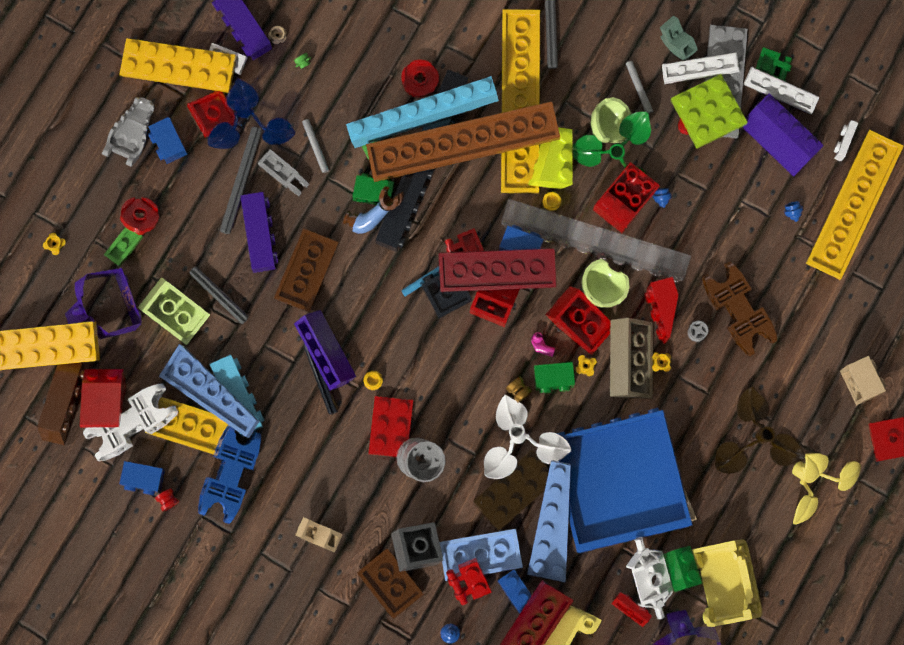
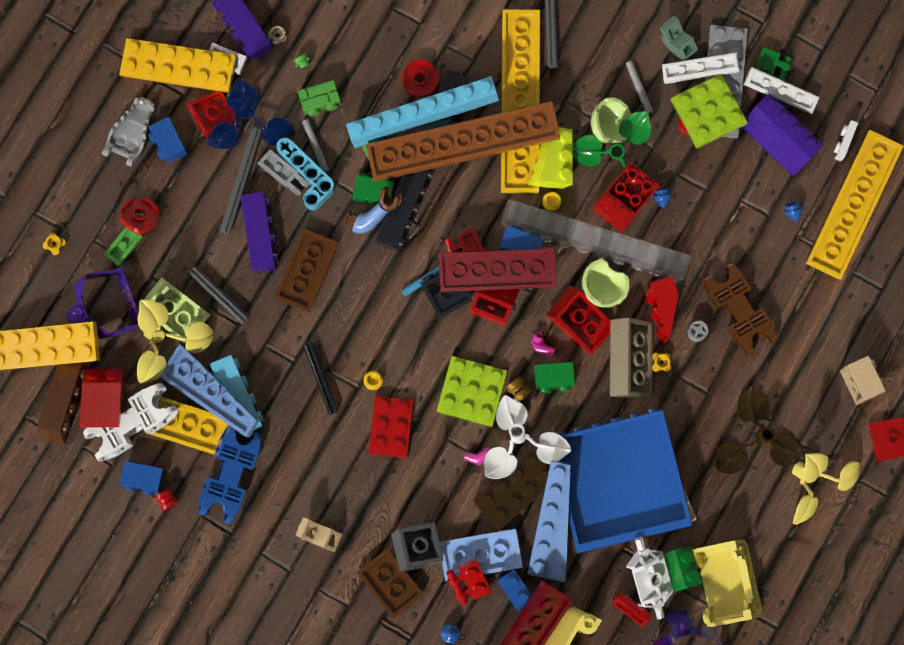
(150, 317): none -> light yellow plant
(303, 170): none -> medium azure beam
(319, 98): none -> bright green brick
(325, 350): dark purple brick -> none
(430, 464): light grey wheel -> none
(471, 391): none -> lime plate
(477, 458): none -> dark pink arm
(582, 361): yellow plate -> none

